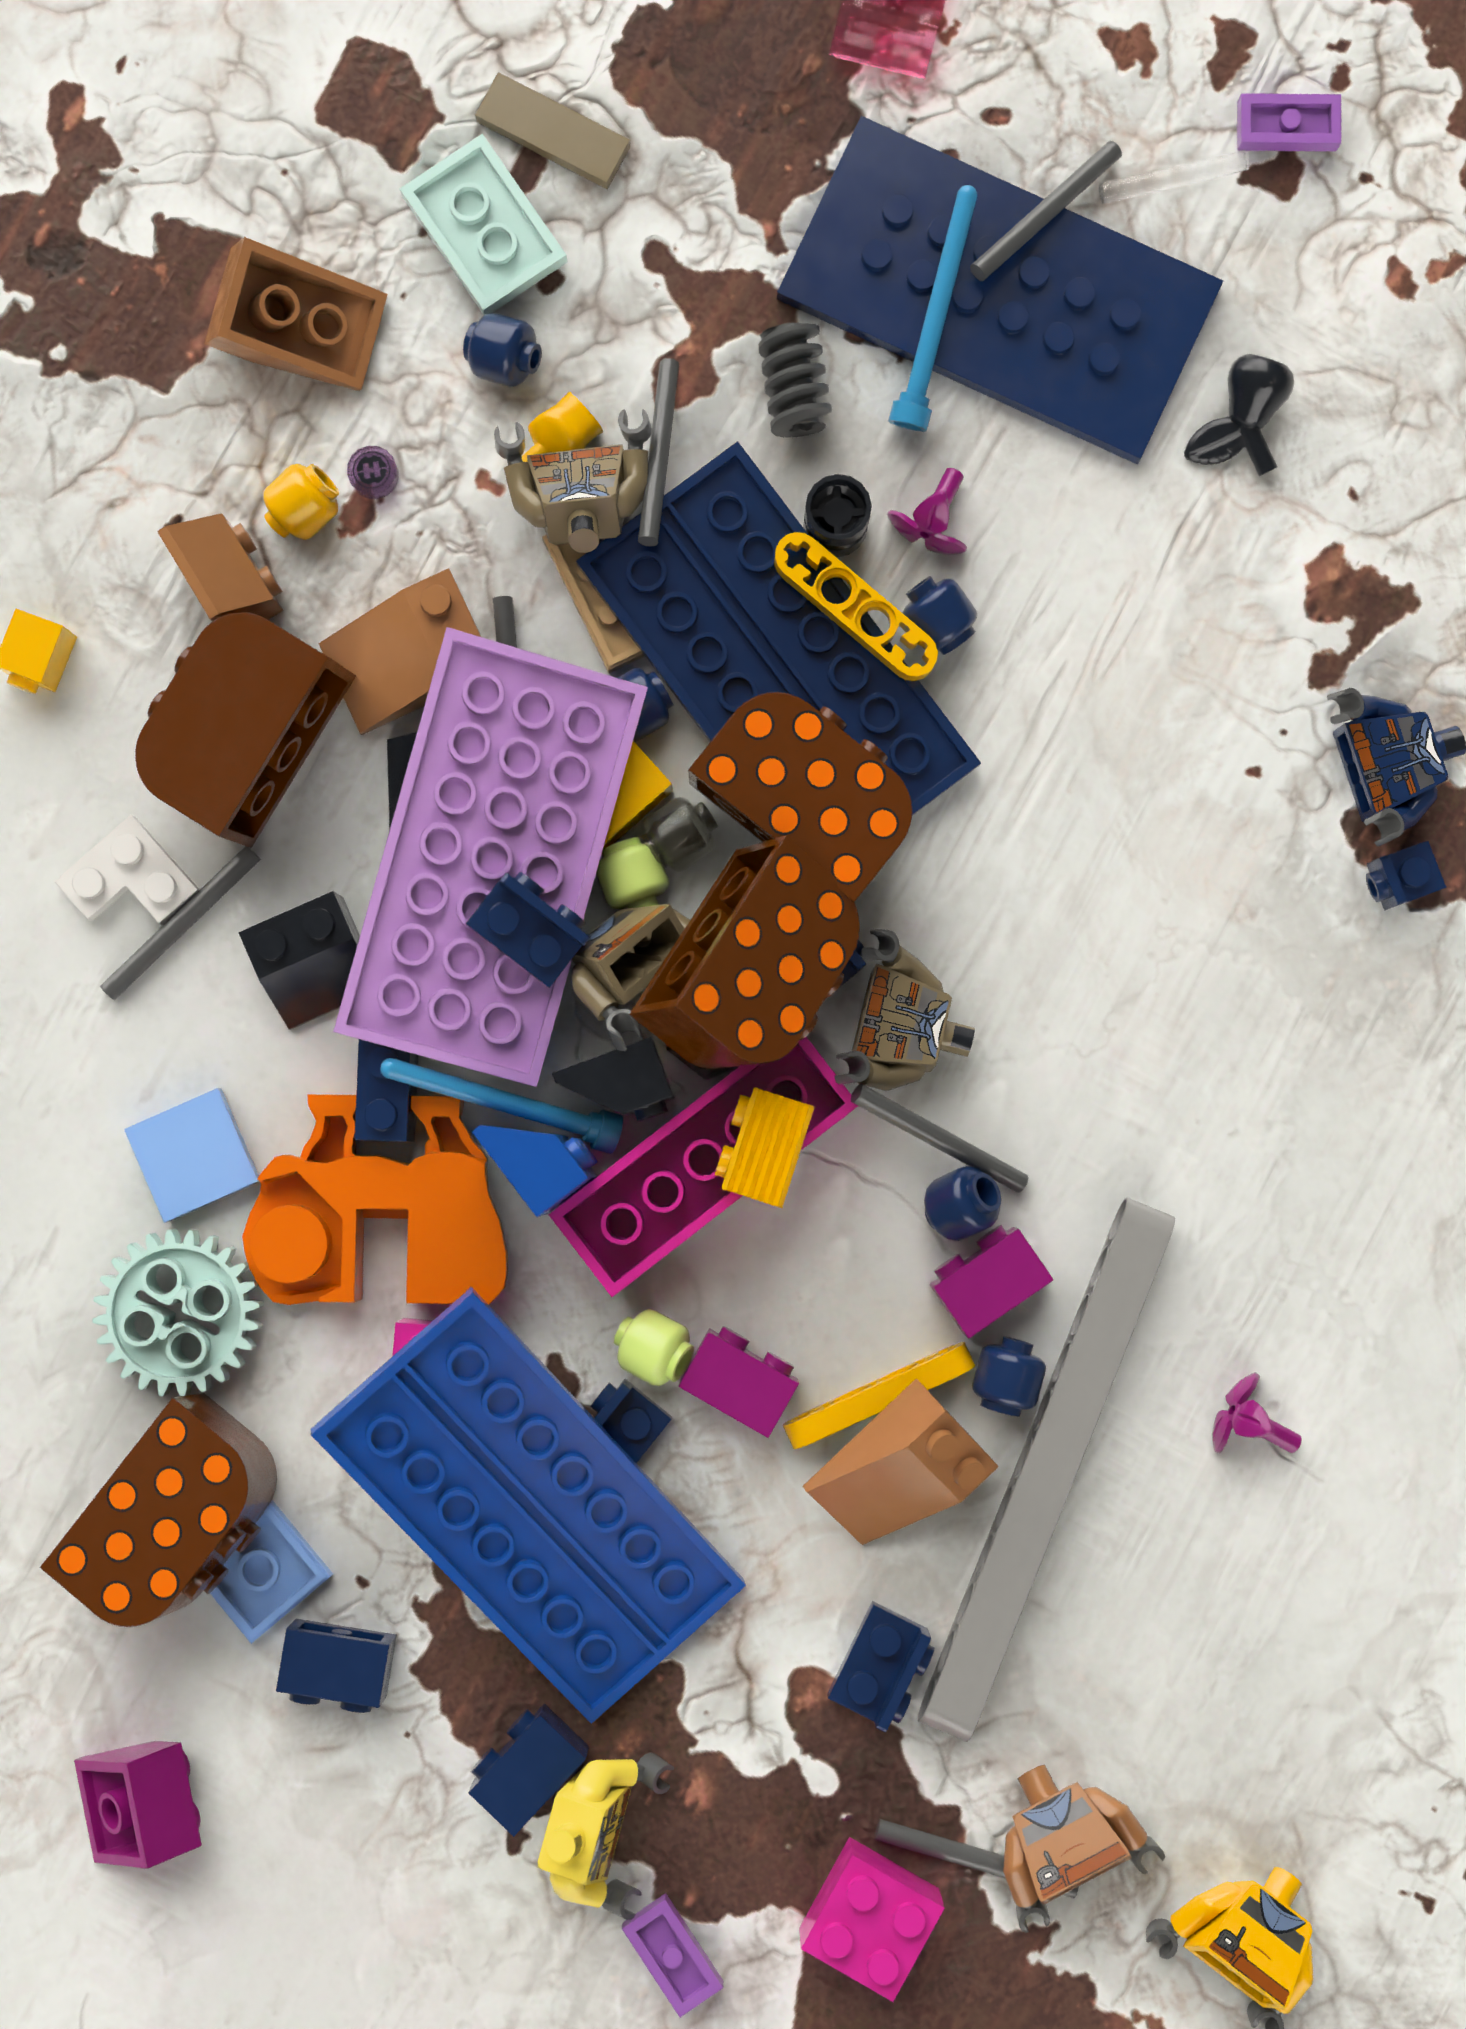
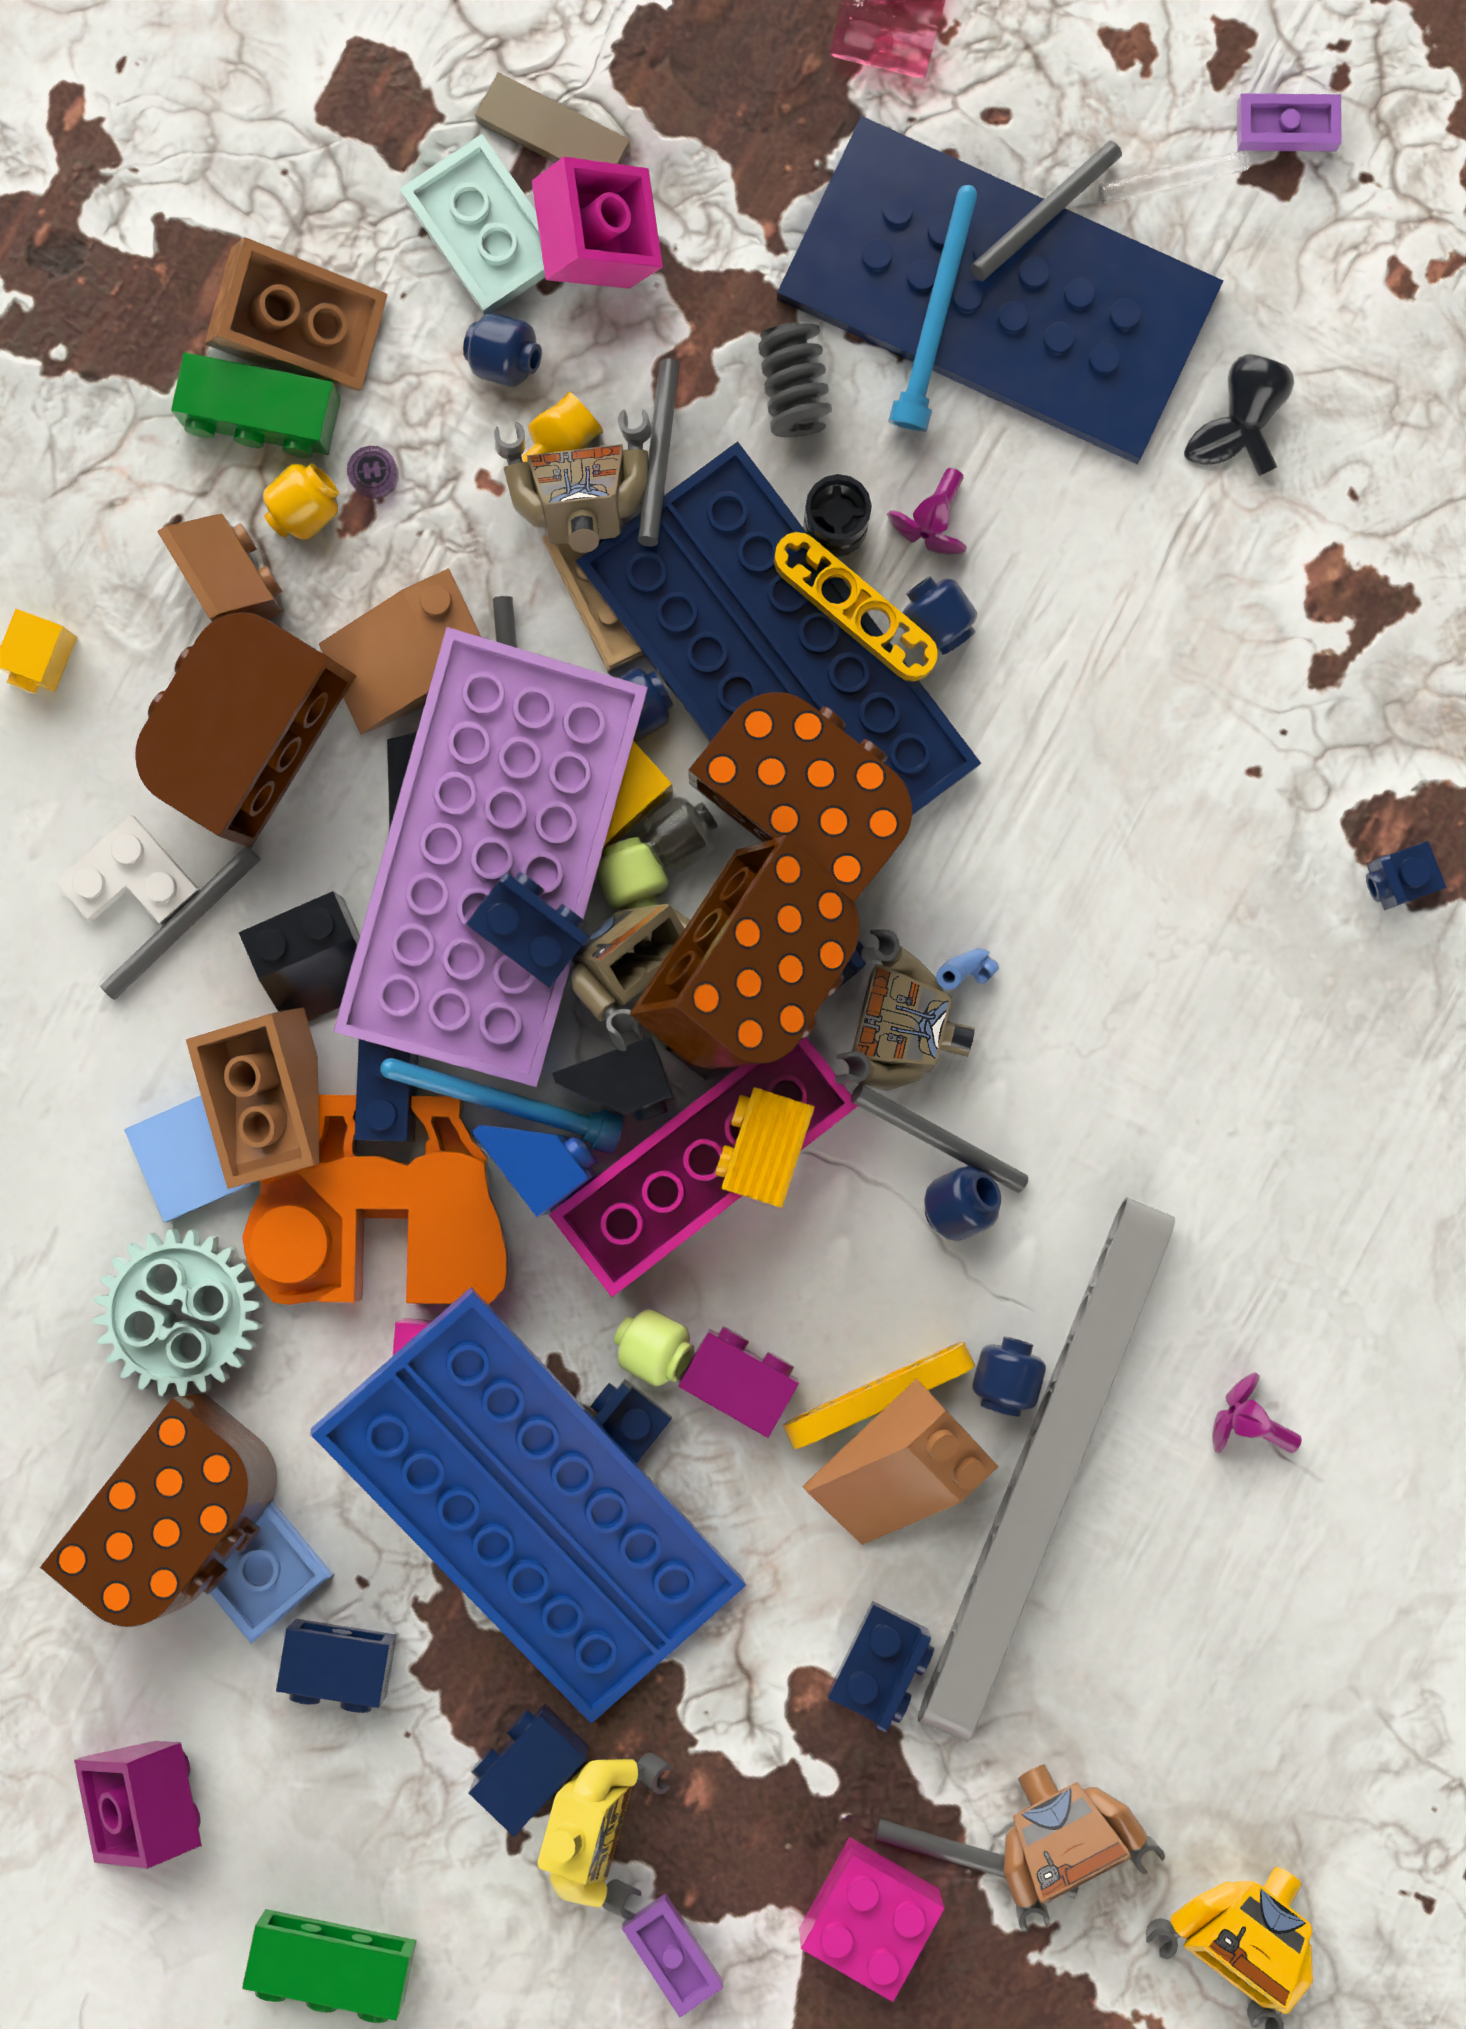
(255, 405): none -> green brick
(260, 1095): none -> medium nougat slope
(329, 1966): none -> green brick
(596, 223): none -> dark pink brick
(956, 969): none -> medium blue arm
(989, 1280): magenta brick -> none
(1391, 759): torso -> none

